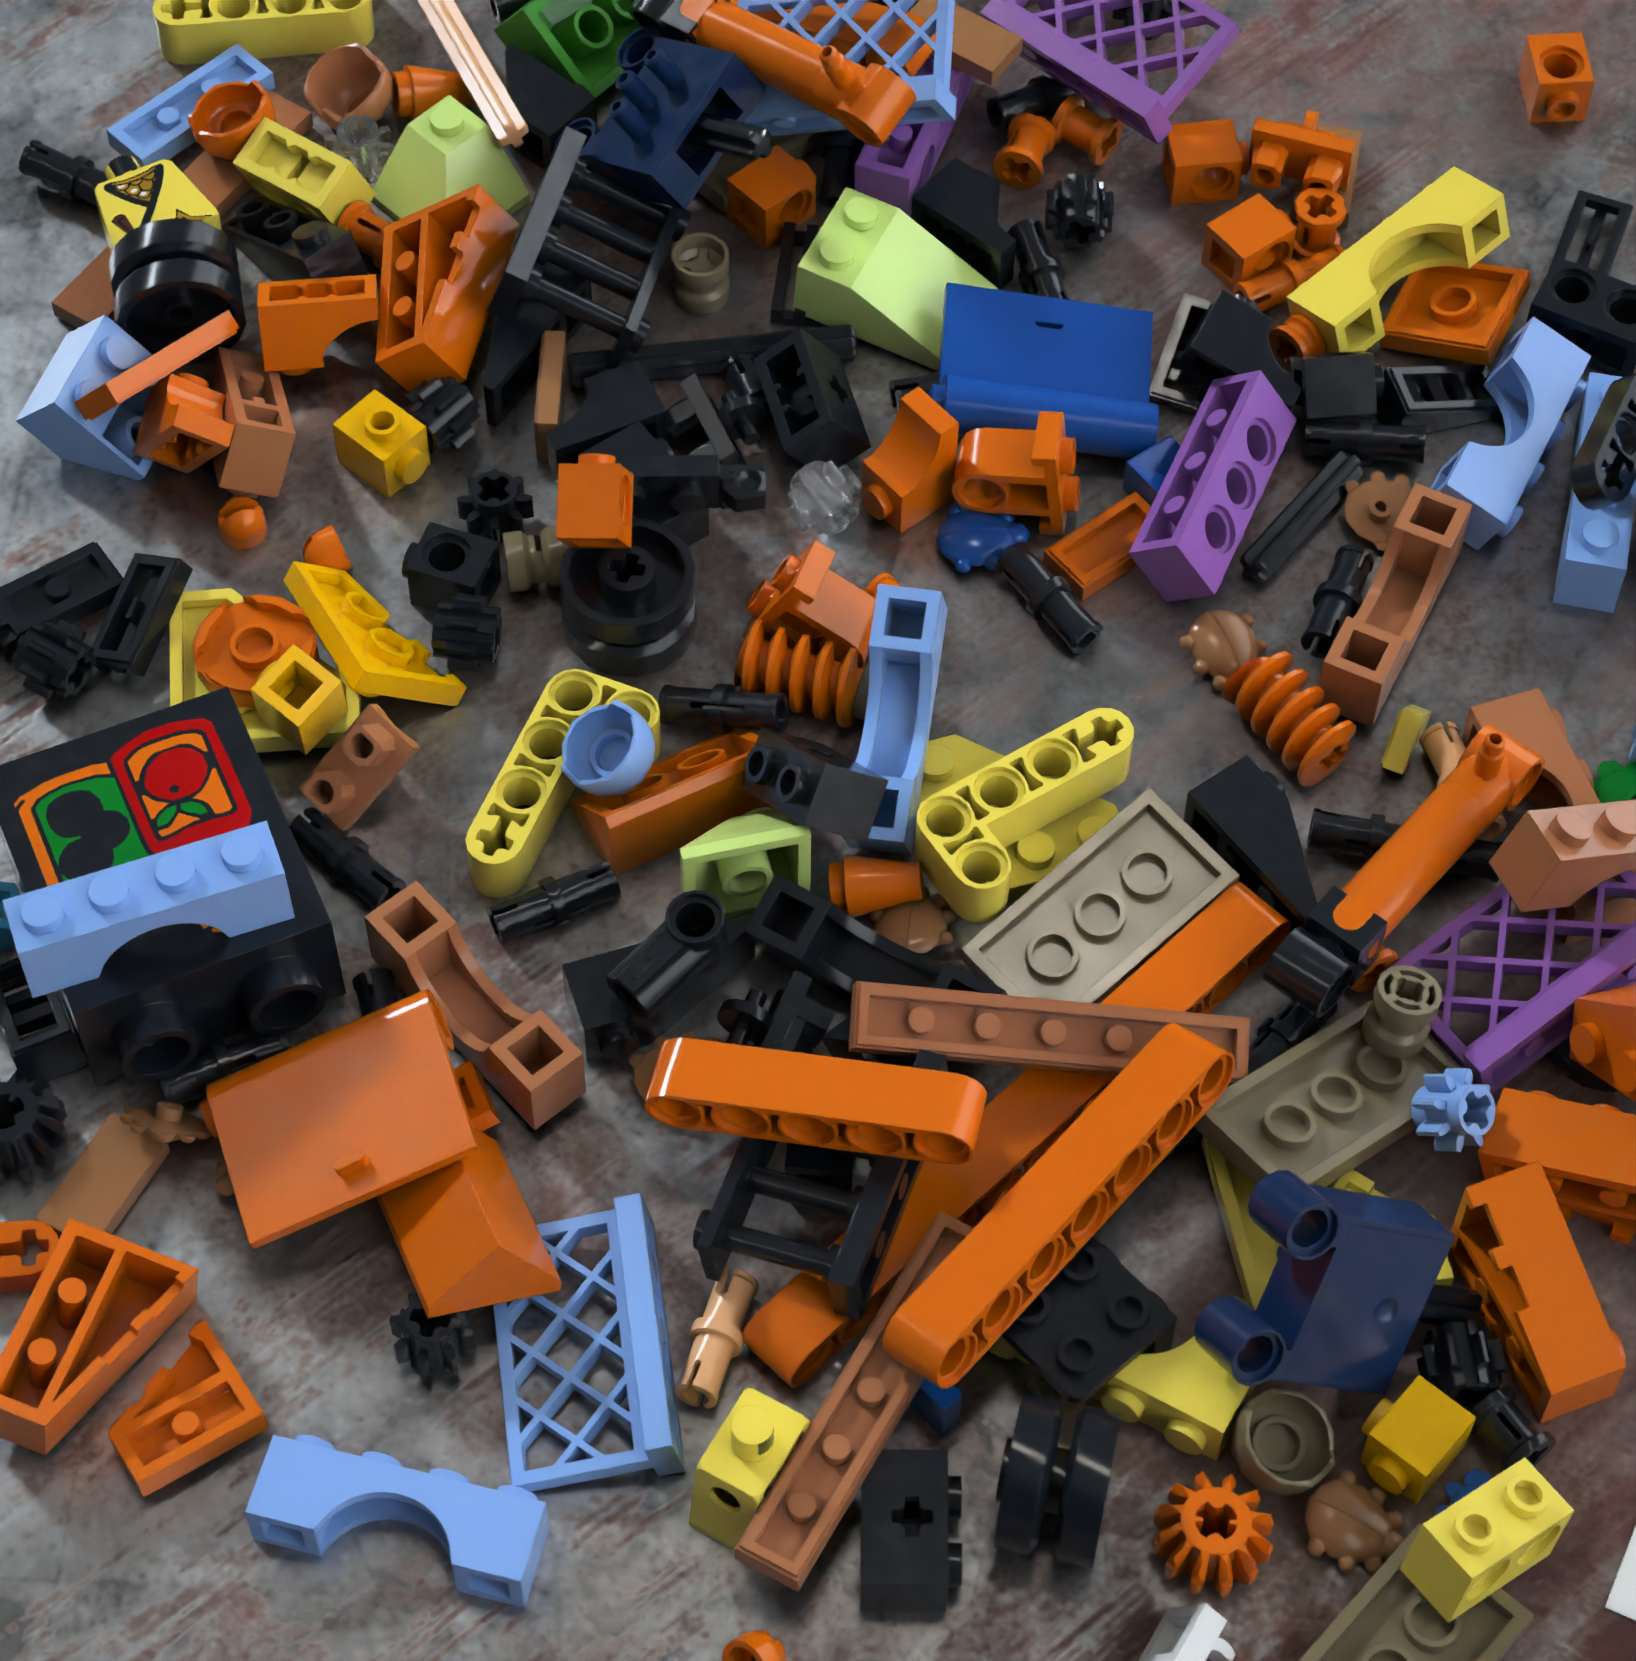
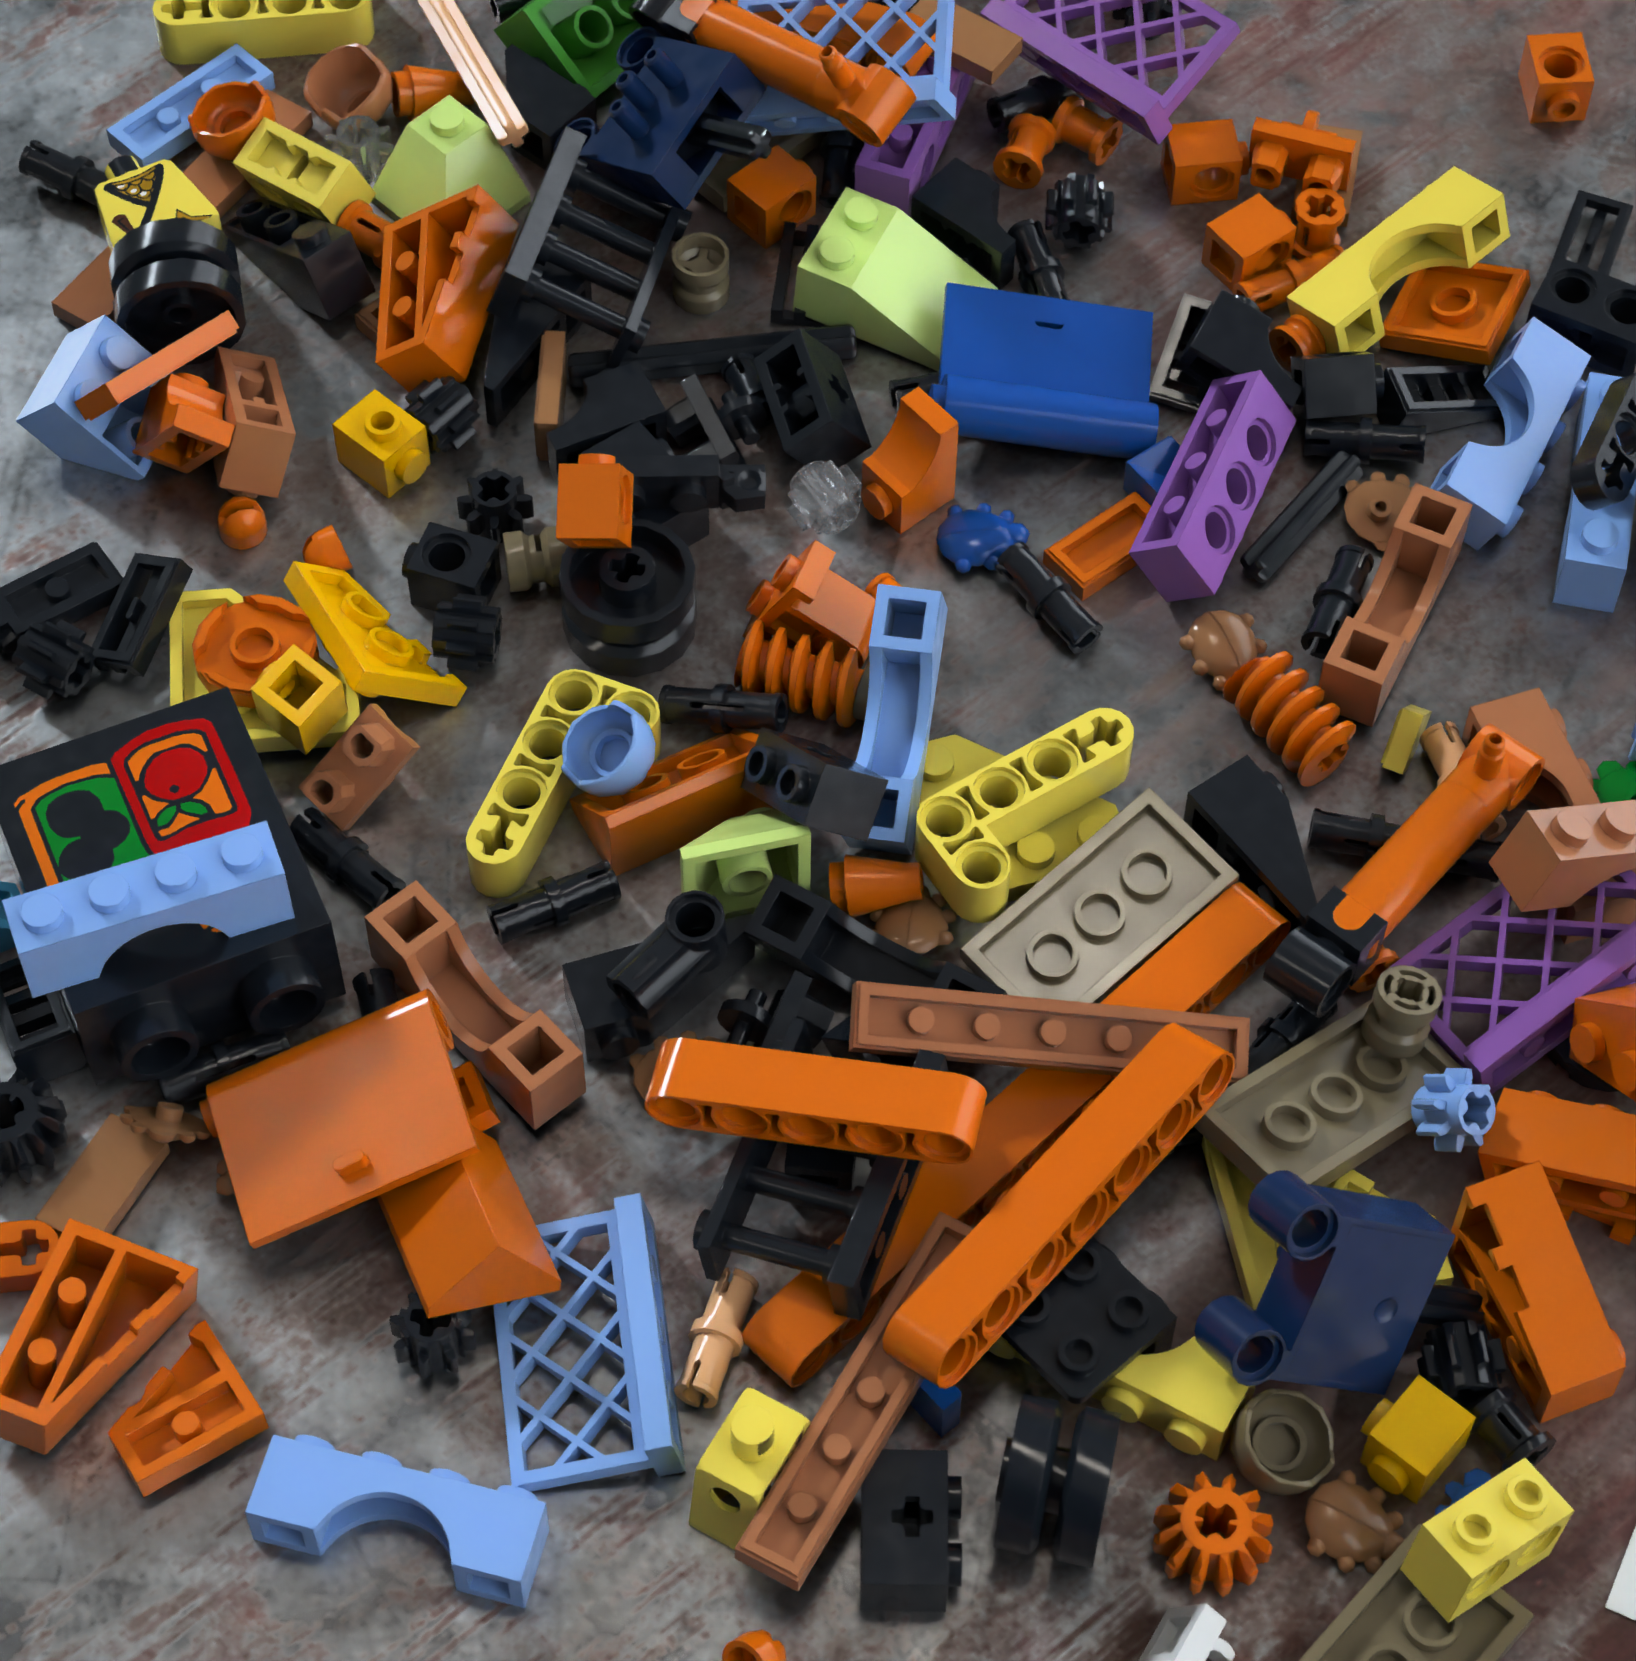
(307, 314): orange arch -> none
(1020, 472): orange pin -> none

